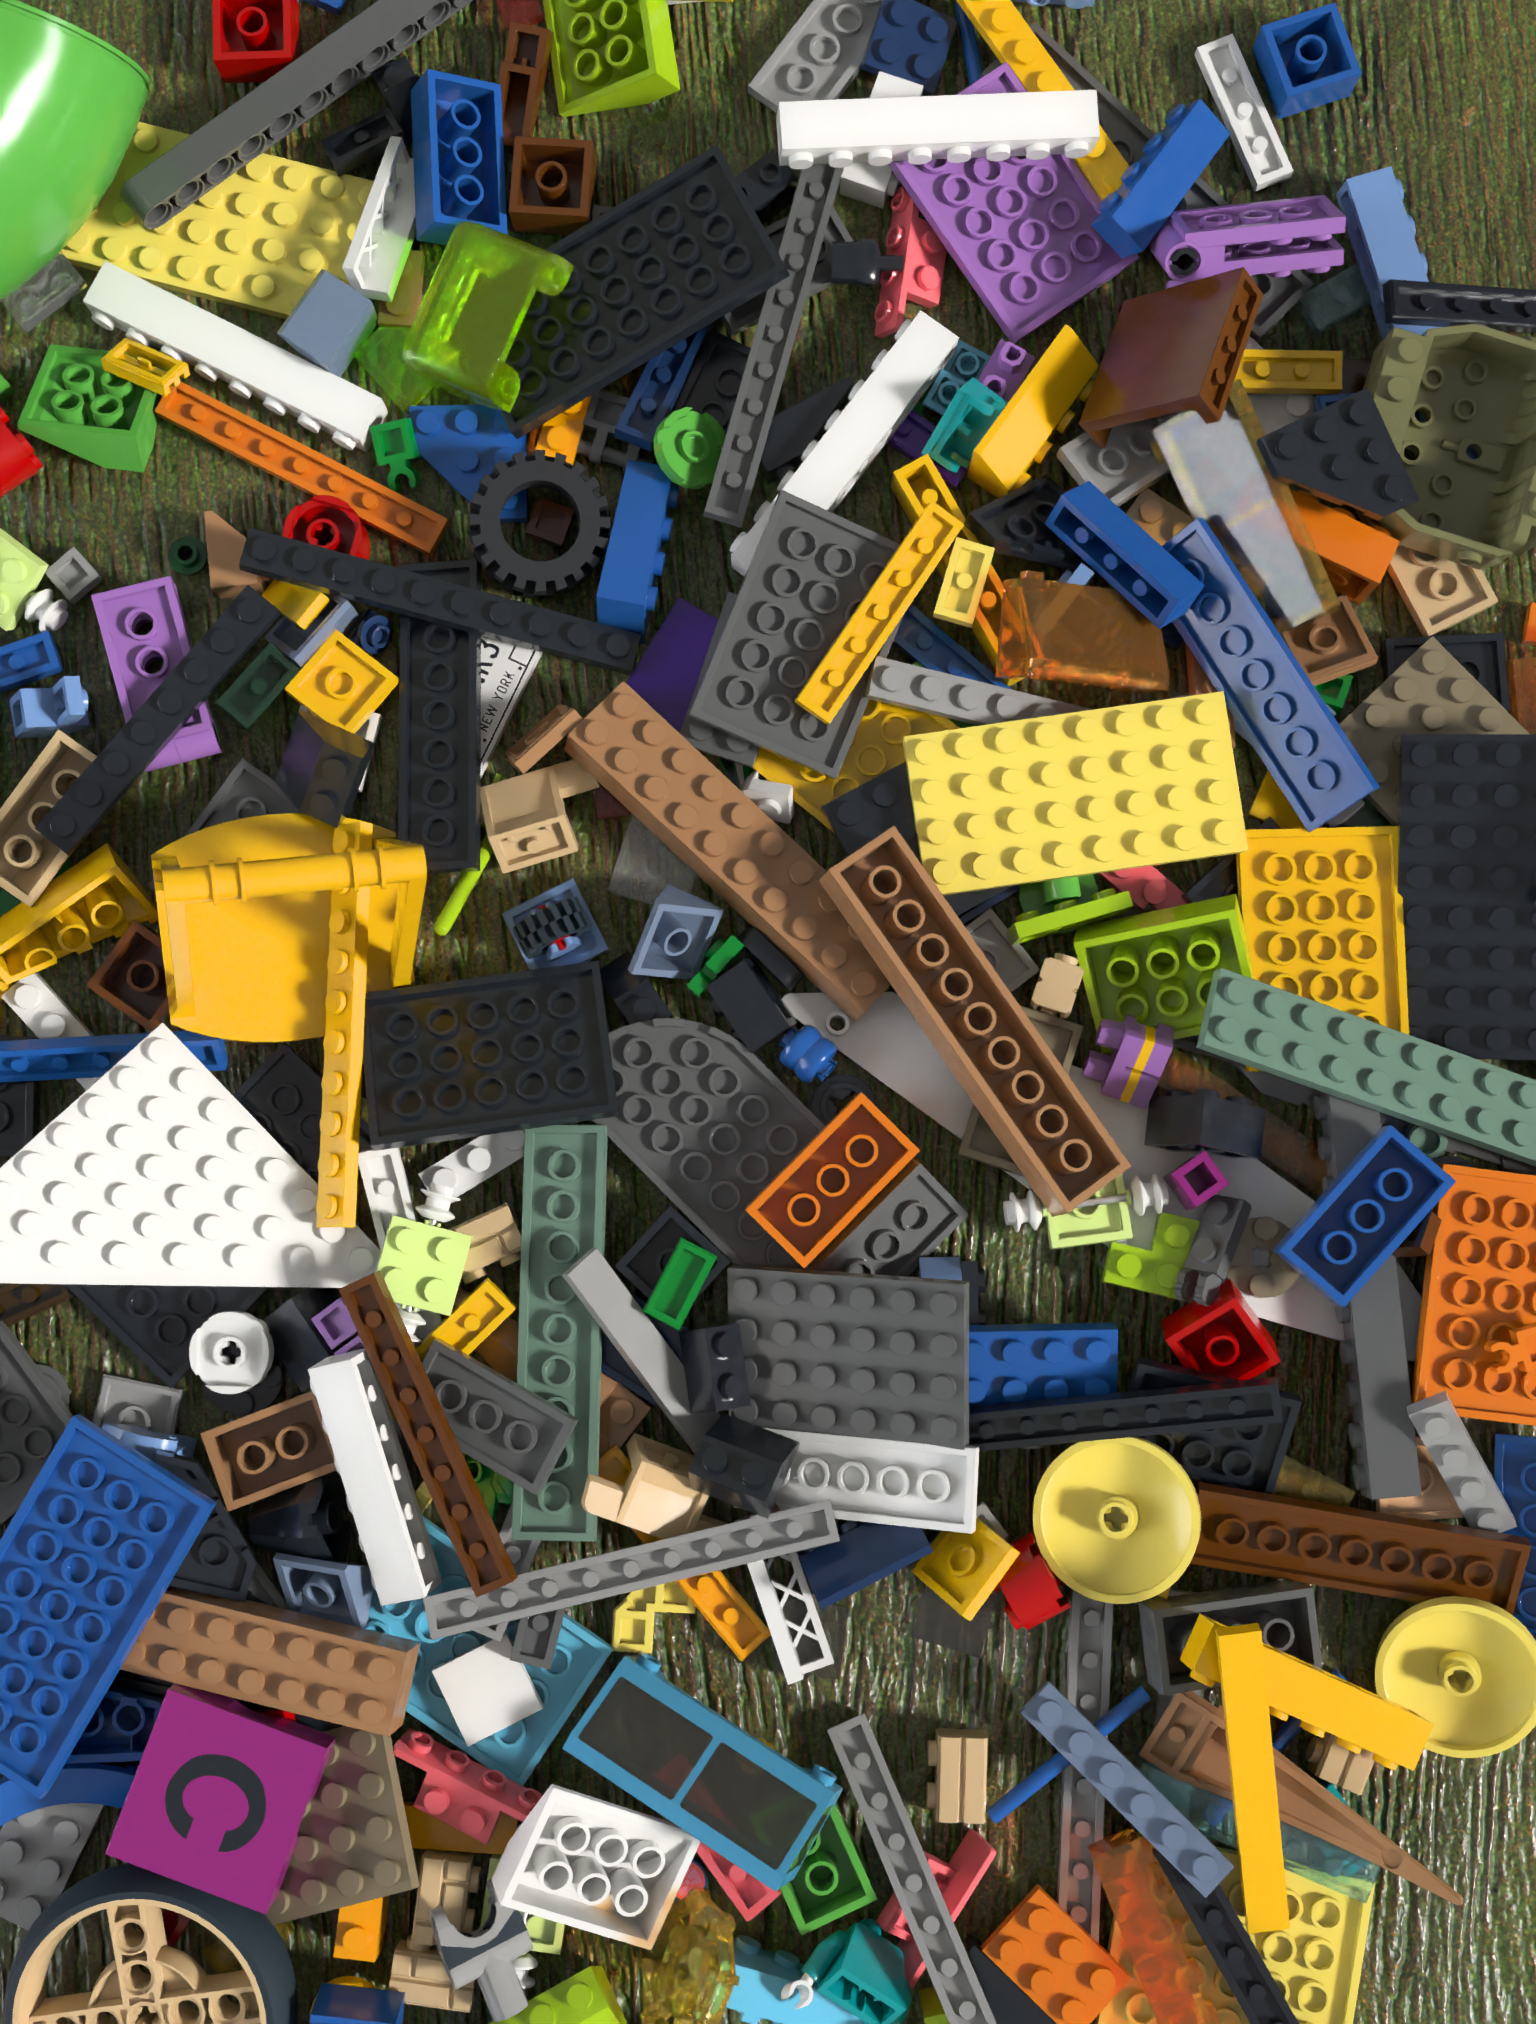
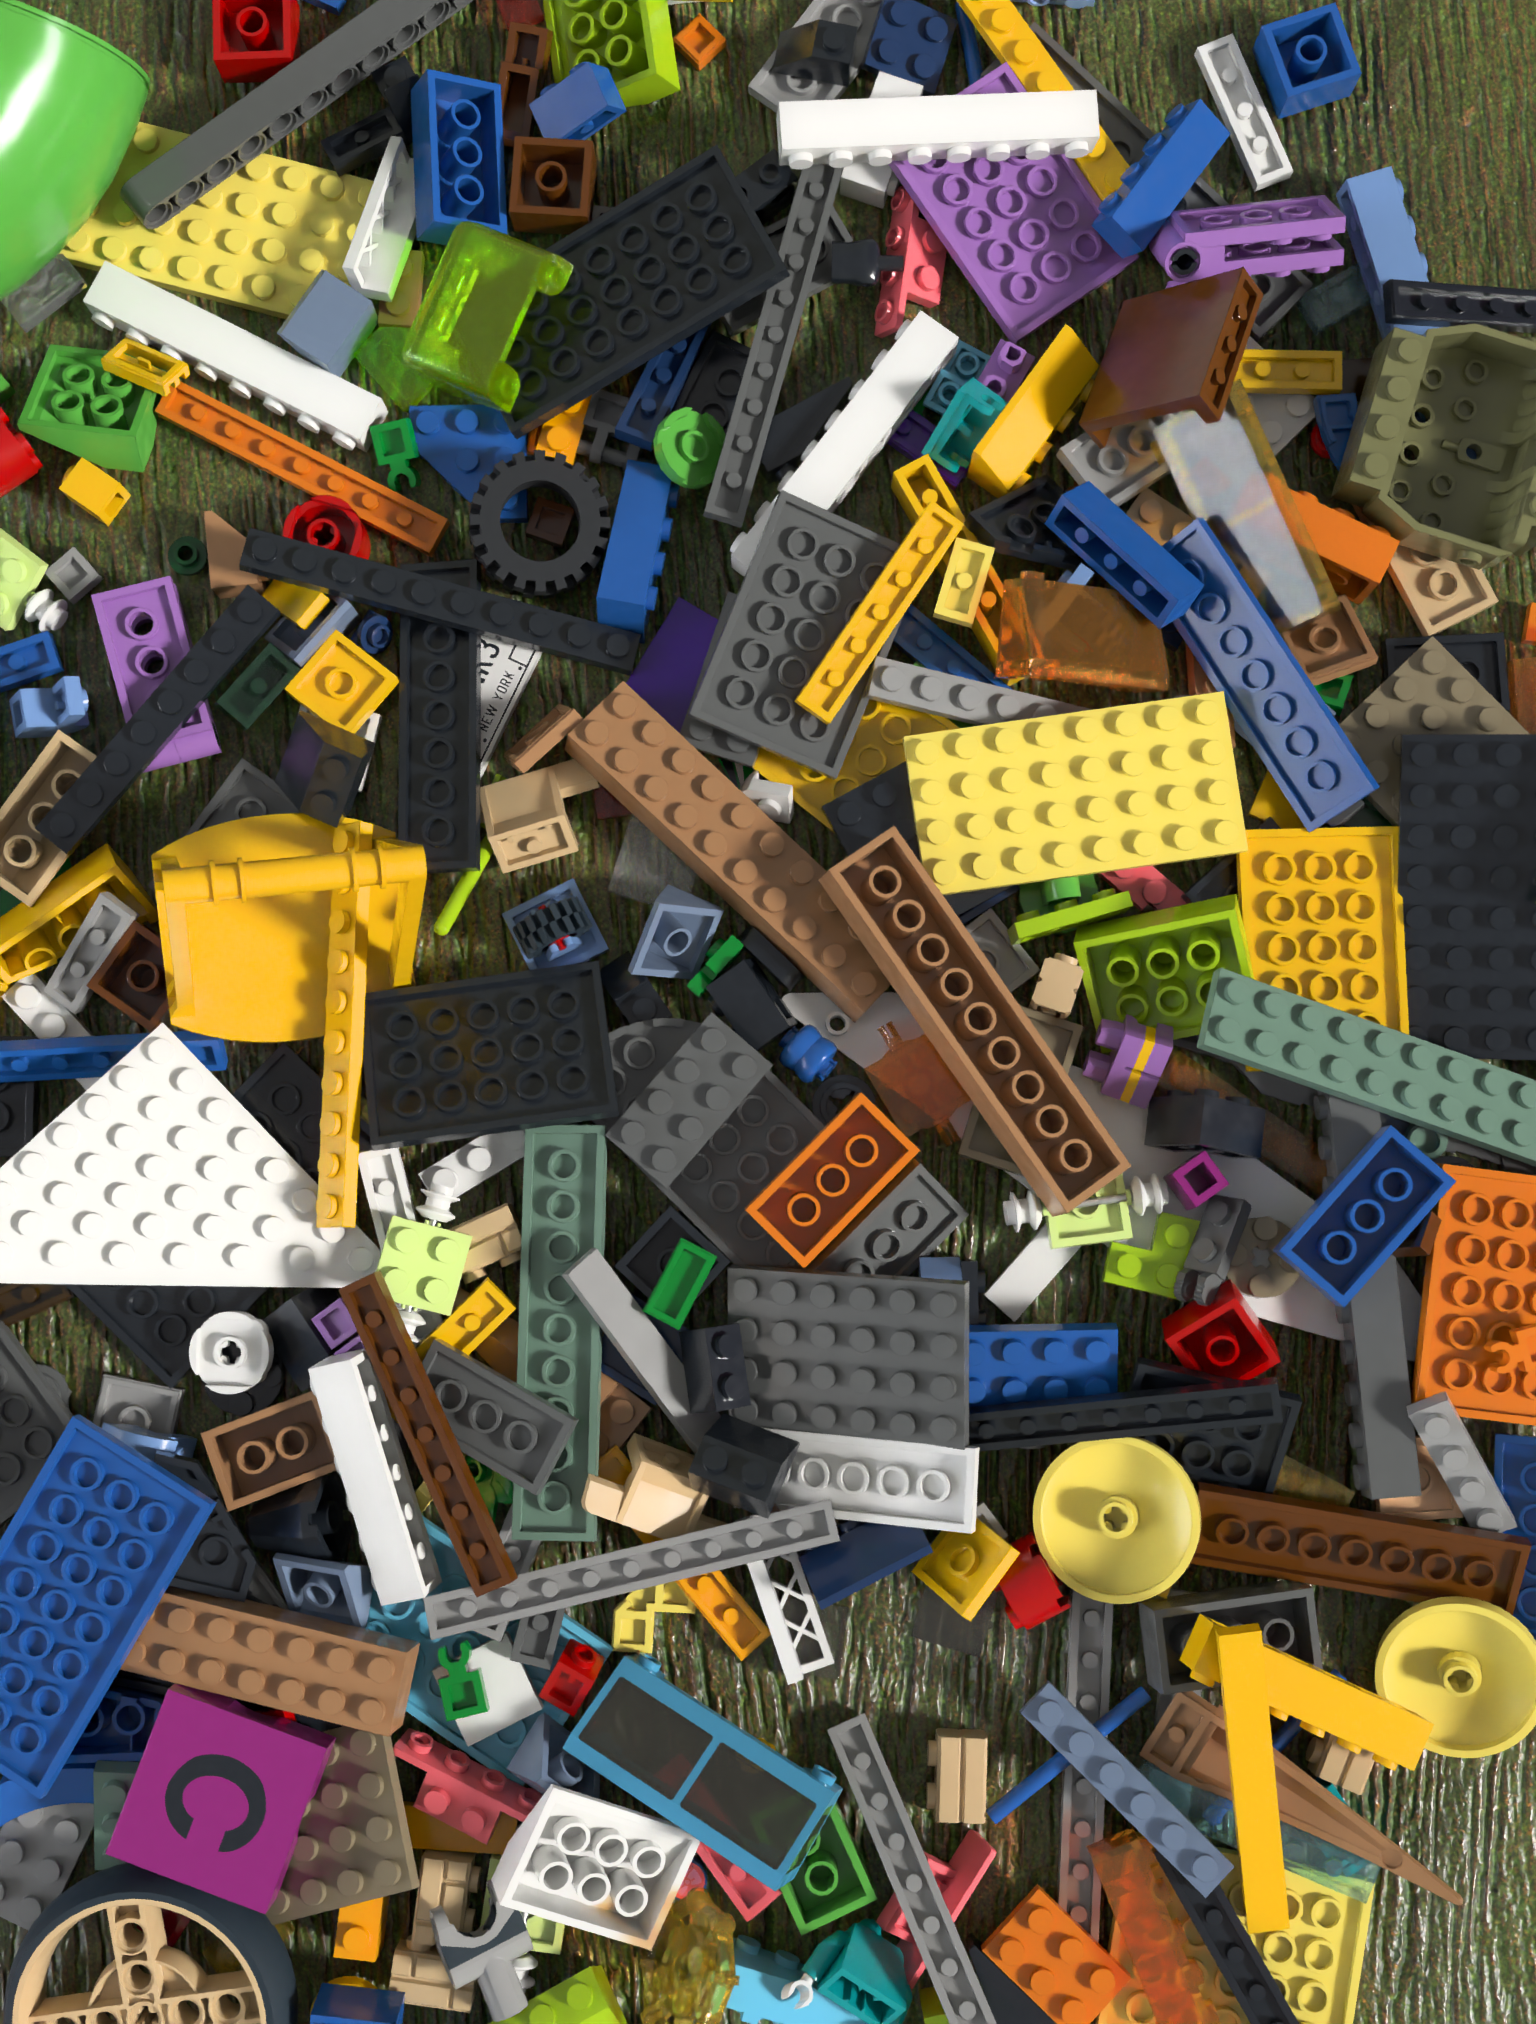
(88, 950): none -> light grey plate
(94, 491): none -> yellow brick
(111, 1787): none -> sand green plate
(463, 1689): none -> green plate
(544, 1762): none -> sand blue slope
(572, 1677): none -> red bracket
(578, 103): none -> blue brick
(689, 1100): none -> dark grey plate
(699, 42): none -> orange tile
(817, 52): none -> black slope
(916, 1085): none -> clear orange plate
(1028, 1275): none -> white tile
(1342, 457): black plate -> none

